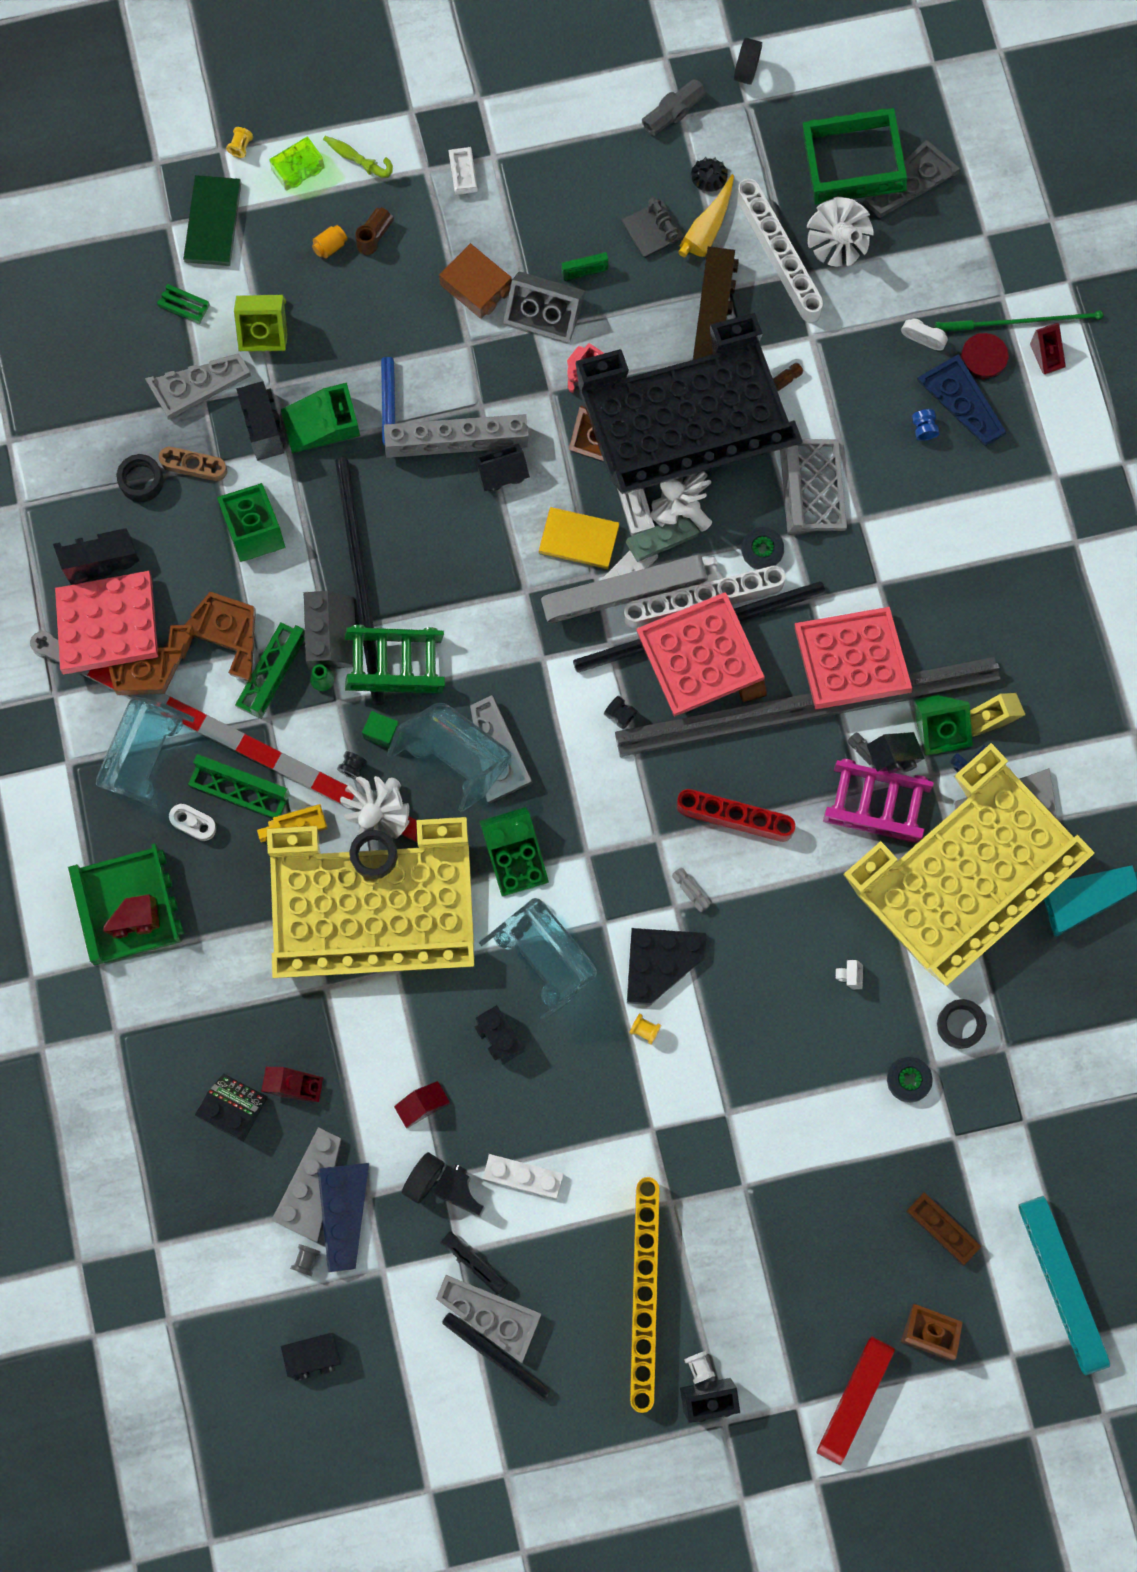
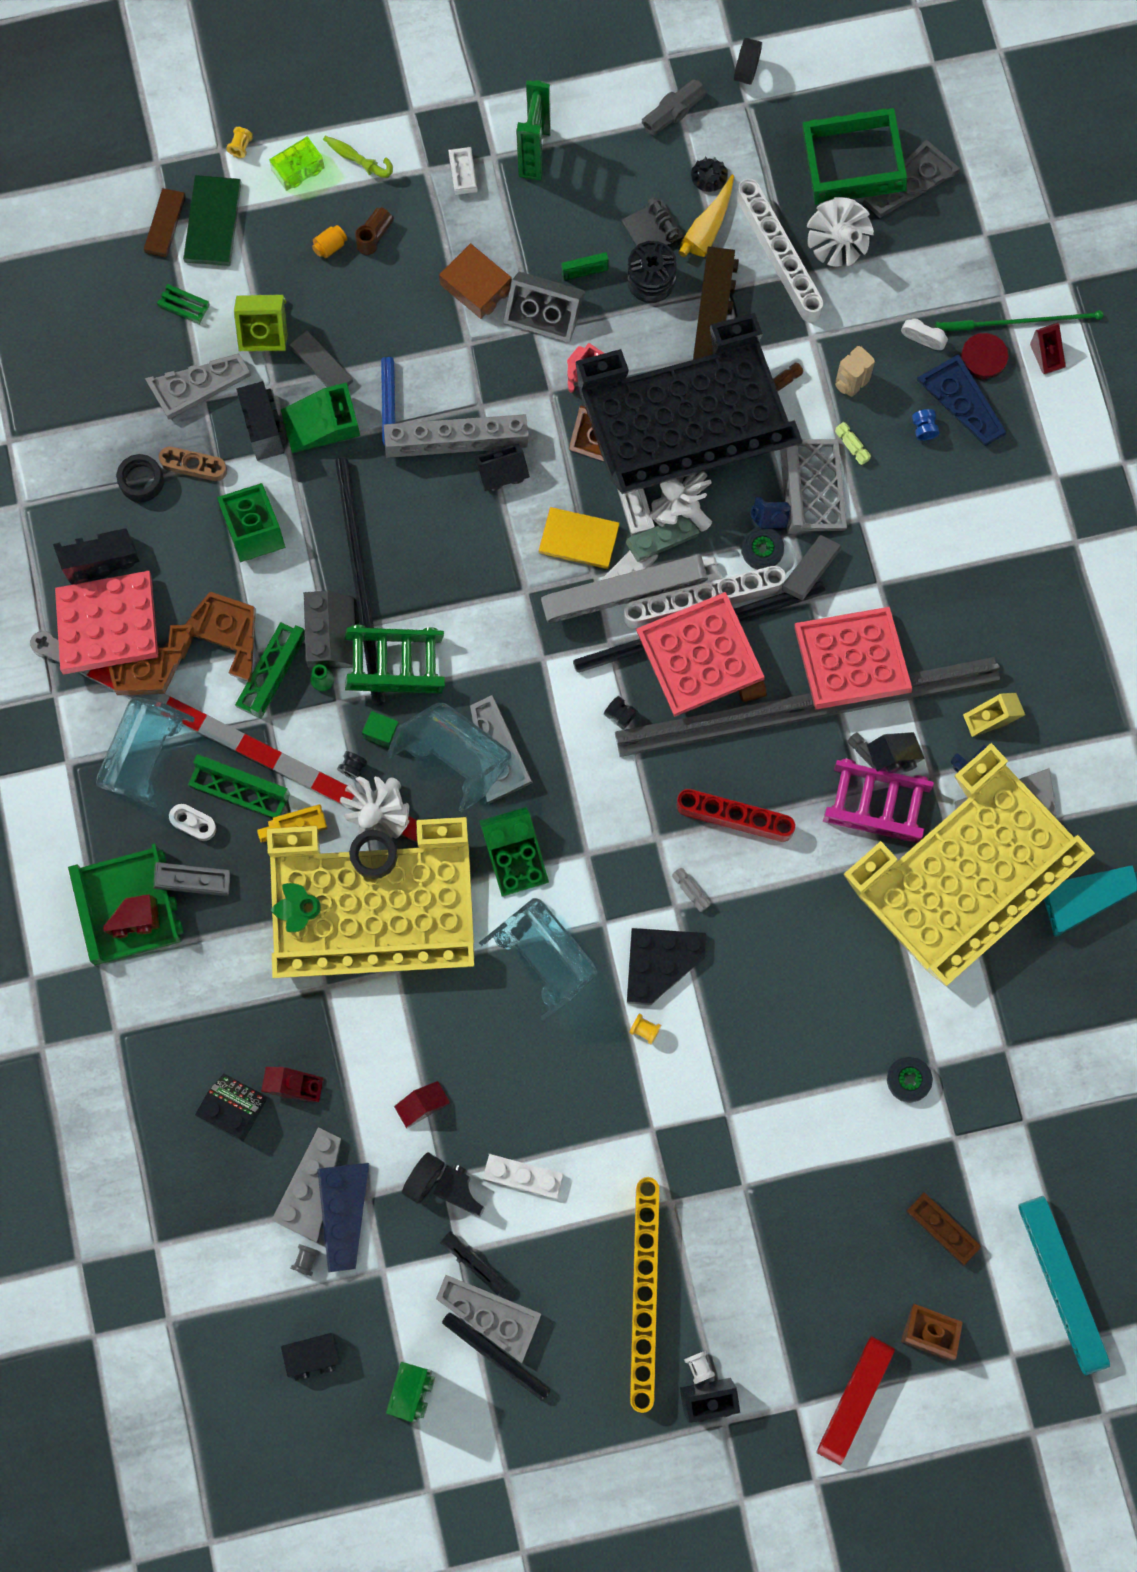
(164, 222): none -> reddish brown tile
(191, 879): none -> dark grey tile
(292, 907): none -> green plate
(319, 360): none -> dark grey tile
(409, 1392): none -> green slope
(499, 1034): black brick -> none
(530, 133): none -> green fence
(651, 271): none -> black wheel
(770, 514): none -> dark blue bracket
(811, 567): none -> dark grey tile
(852, 443): none -> yellowish green axle
(852, 975): white tile -> none
(854, 371): none -> tan brick
(943, 724): green slope -> none
(978, 1014): black tyre -> none

